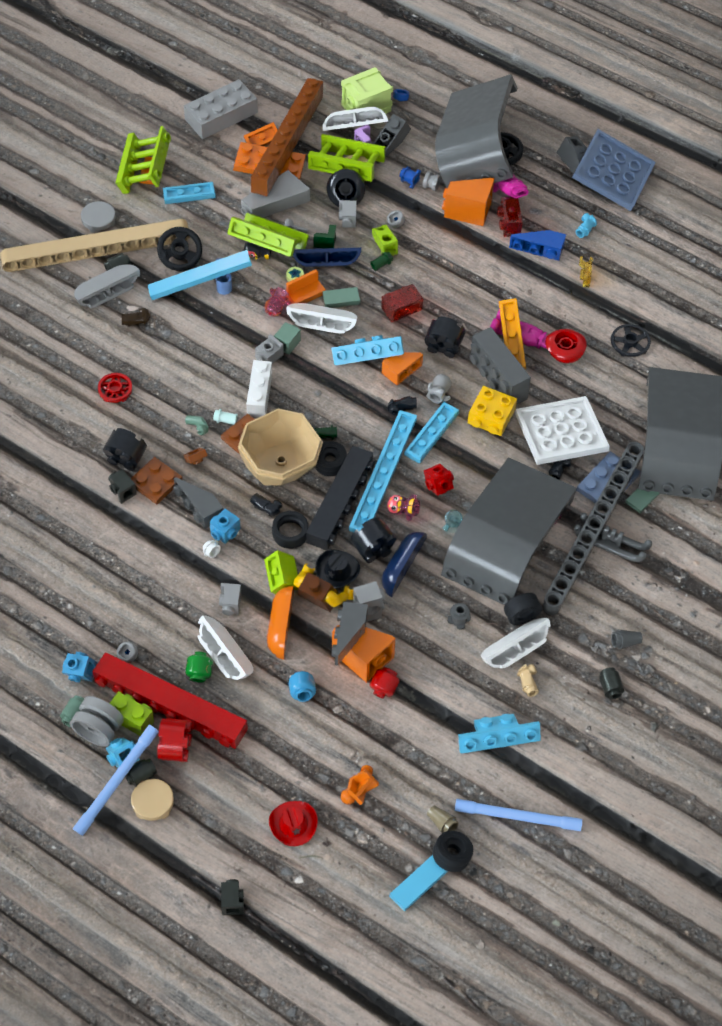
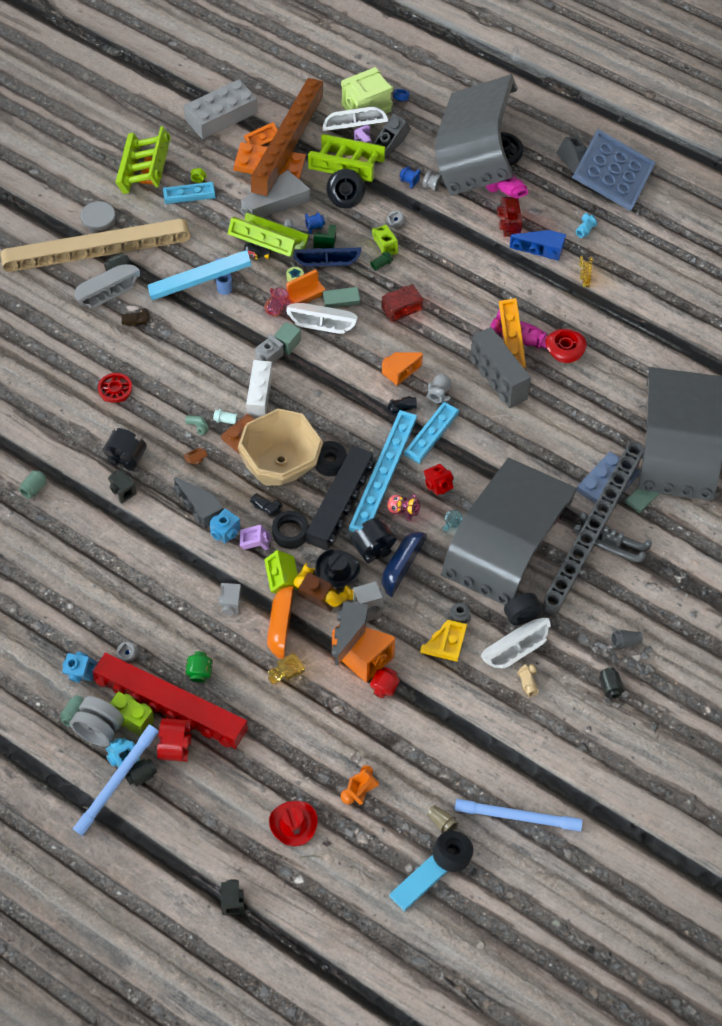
(32, 484): none -> sand green brick
(152, 800): tan tile -> none
(155, 480): dark orange plate -> none
(165, 254): black wheel -> none
(198, 175): none -> lime plate
(211, 548): white plate -> none
(223, 649): white brick -> none
(255, 537): none -> lavender bracket
(288, 667): none -> clear yellow plate
(302, 686): dark azure head -> none
(314, 222): none -> blue brick
(327, 432): dark green pin -> none
(347, 213): light grey brick -> none
(368, 350): medium azure bracket -> none
(444, 336): black brick -> none
(446, 642): none -> yellow wing
(468, 200): orange slope -> none
(492, 411): yellow brick -> none
(498, 733): medium azure bracket -> none
(558, 467): black arm -> none
(562, 430): white plate -> none
(630, 340): black wheel -> none

